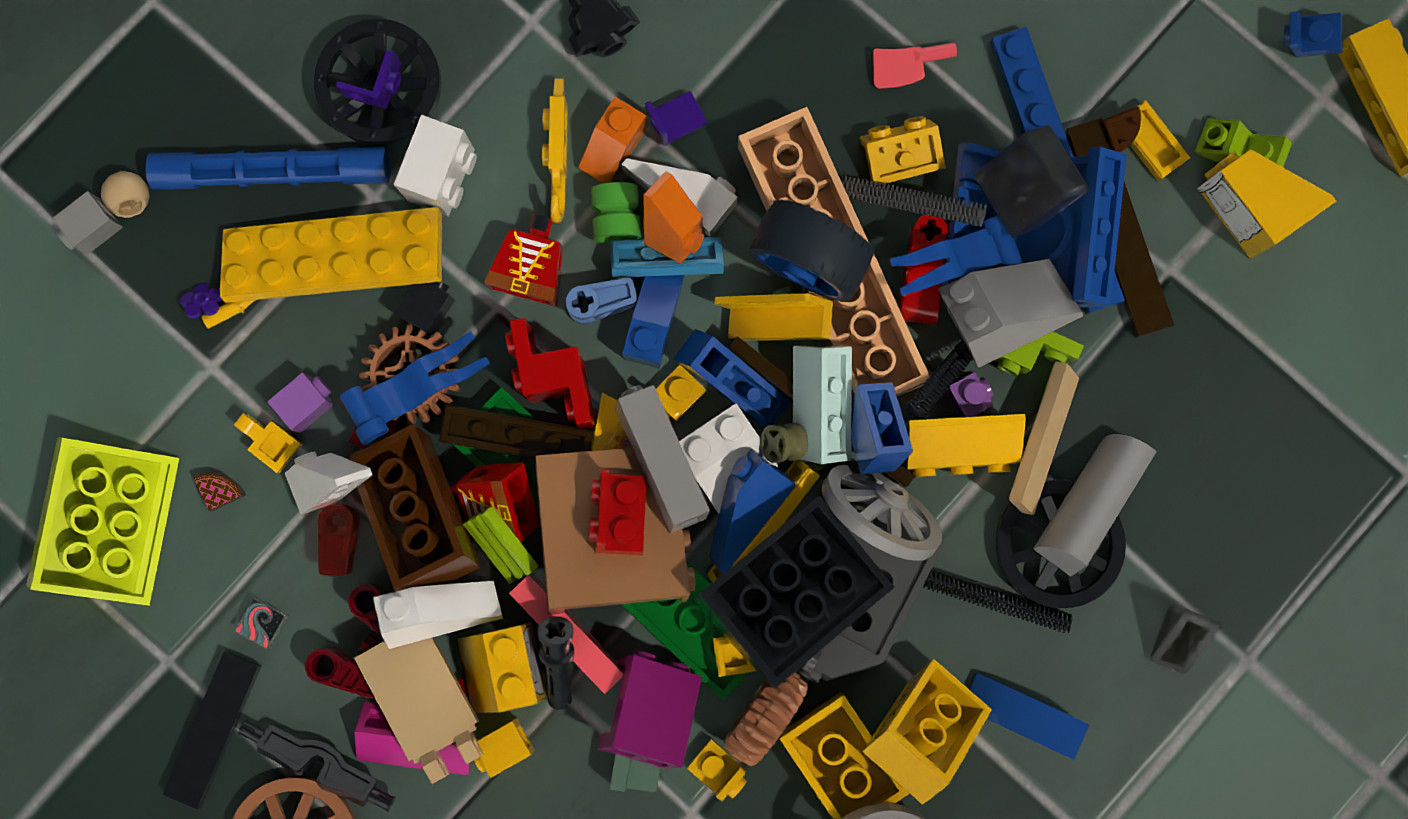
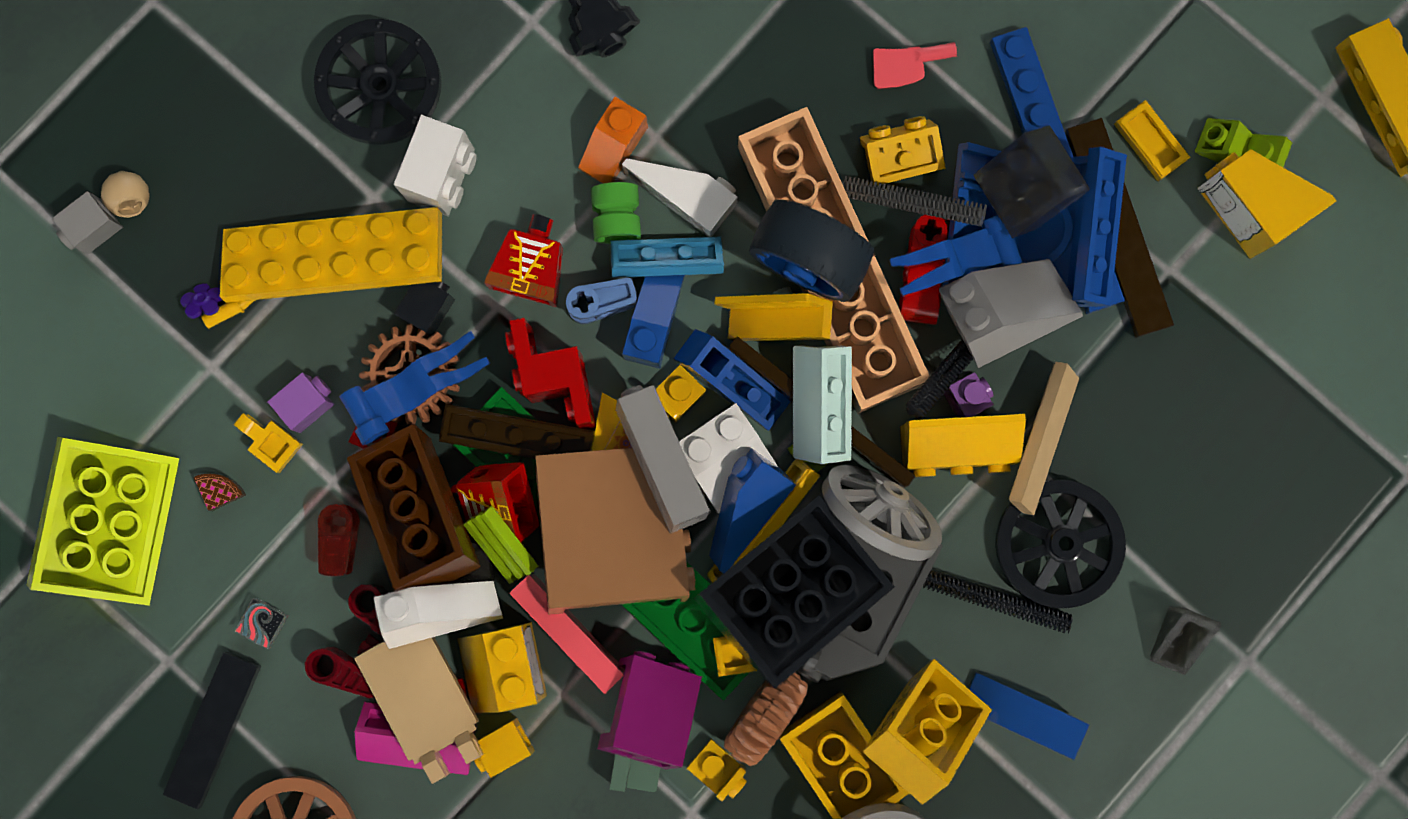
(242, 168): blue piece -> none
(299, 754): black piece -> none
(323, 479): white slope -> none
(385, 85): dark purple bracket -> none
(555, 153): yellow plate -> none
(557, 654): black pin -> none
(620, 513): red bracket -> none
(671, 220): orange slope -> none
(676, 118): dark purple bracket -> none
(784, 442): olive wheel -> none
(878, 429): blue slope -> none
(1054, 345): lime slope -> none
(1094, 502): light grey brick -> none
(1123, 128): reddish brown tile -> none
(1314, 34): blue bracket -> none

